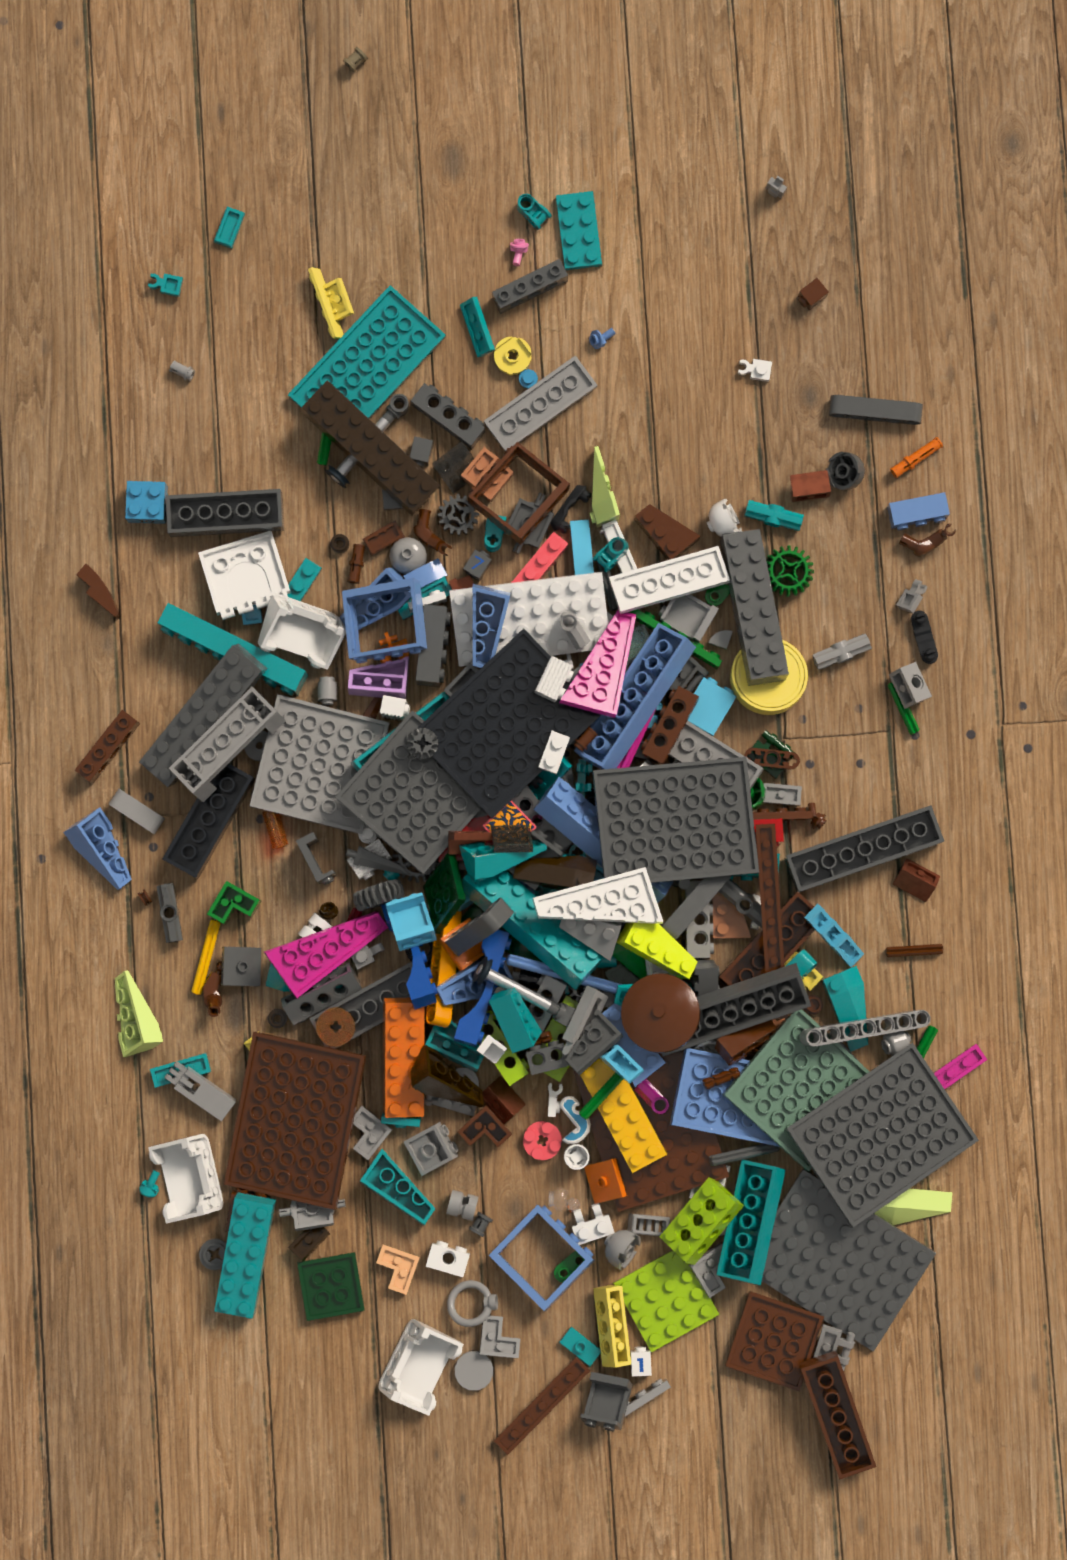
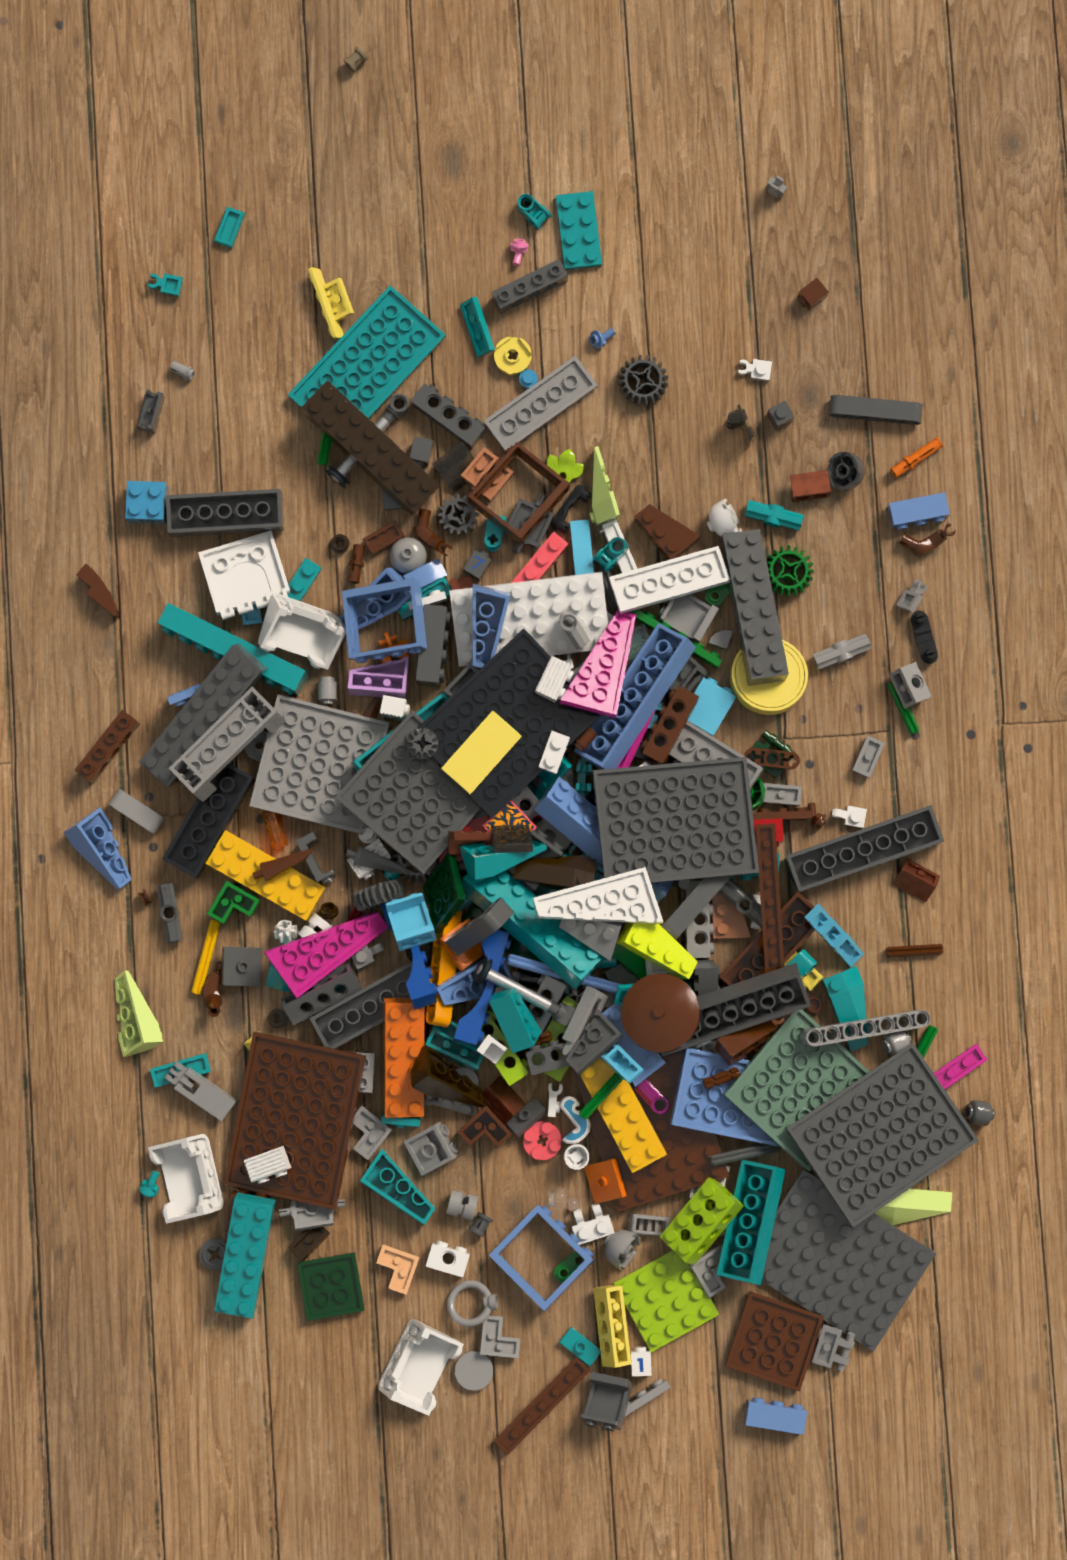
(150, 411): none -> dark grey hinge
(181, 697): none -> medium blue wing
(267, 1164): none -> white brick
(274, 867): none -> reddish brown bar
(285, 931): none -> white gear
(288, 889): none -> yellow brick
(327, 1019): clear orange plate -> none
(367, 1082): none -> light grey brick
(481, 752): none -> light yellow tile
(526, 1117): none -> dark grey plate
(566, 465): none -> lime plate
(650, 366): none -> dark grey gear
(737, 419): none -> clear smoke hinge
(775, 1416): none -> medium blue brick
(780, 415): none -> dark grey brick
(837, 1415): reddish brown brick -> none
(853, 816): none -> white plate
(868, 756): none -> light grey plate
(979, 1113): none -> dark grey head

